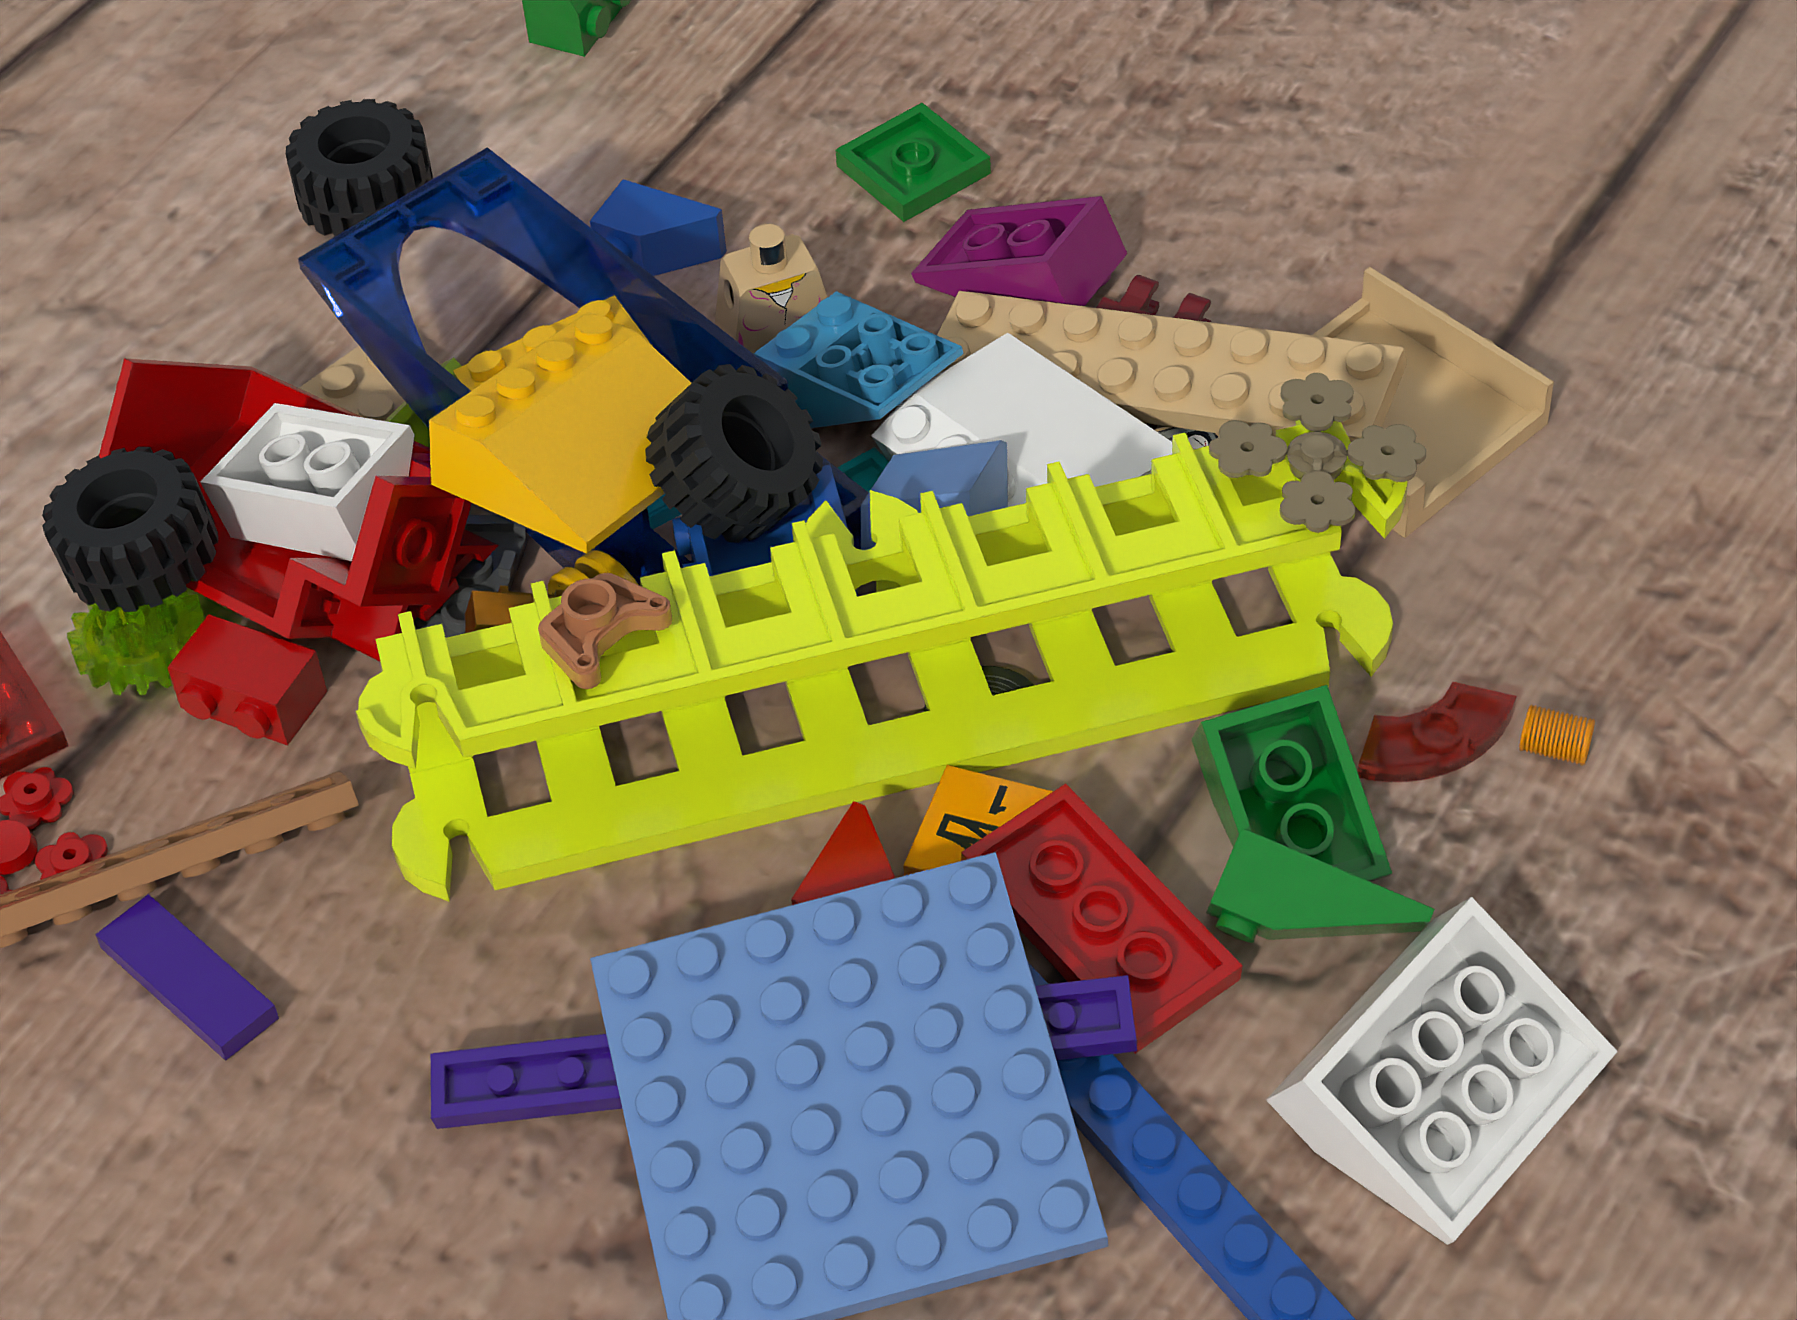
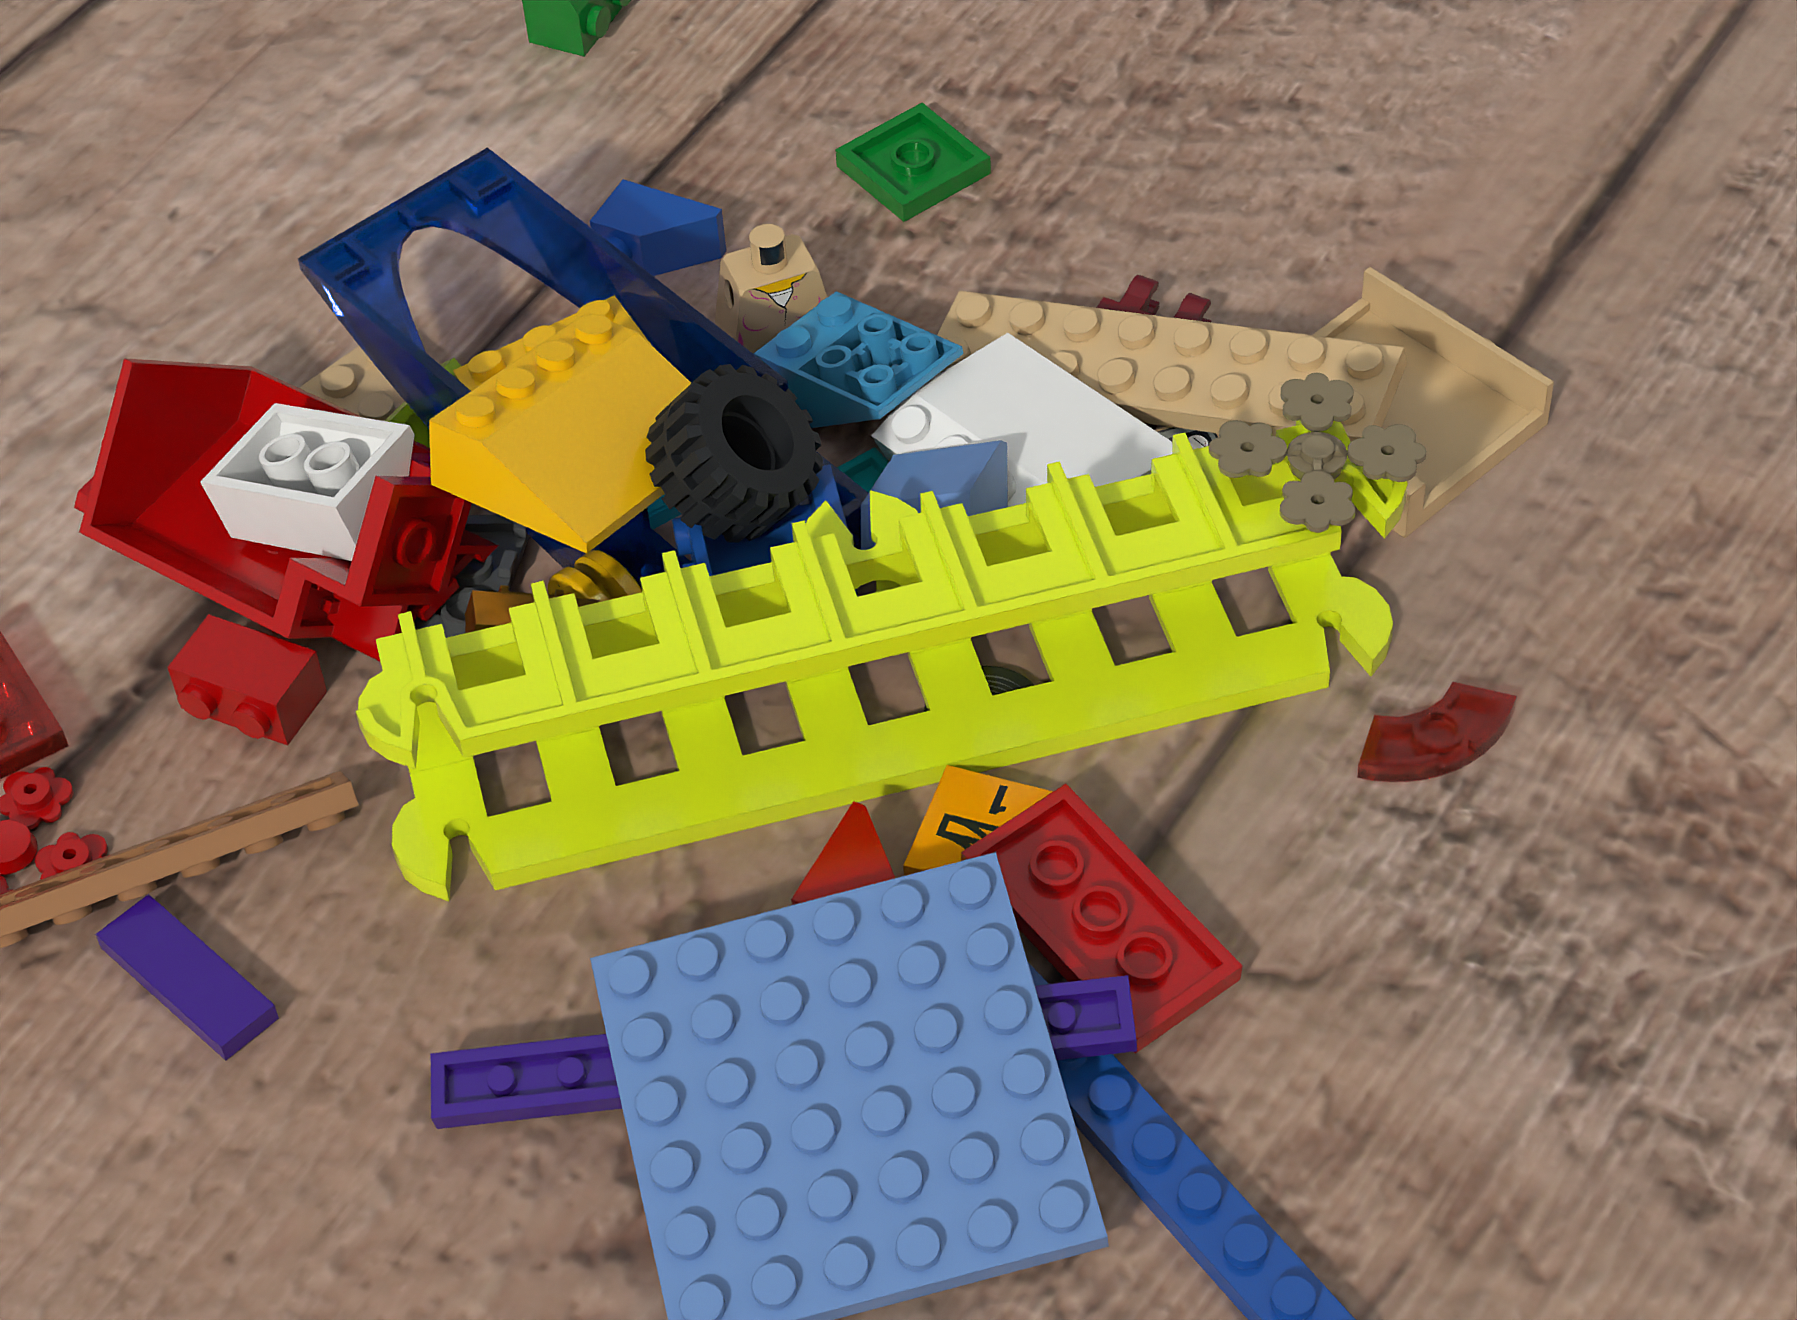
(130, 529): black tyre -> none
(135, 643): clear neon green gear -> none
(355, 162): black tyre -> none
(594, 618): nougat piece -> none
(1027, 252): magenta slope -> none
(1292, 780): green slope -> none
(1294, 896): green slope -> none
(1444, 1073): white slope -> none
(1564, 753): light orange piece -> none

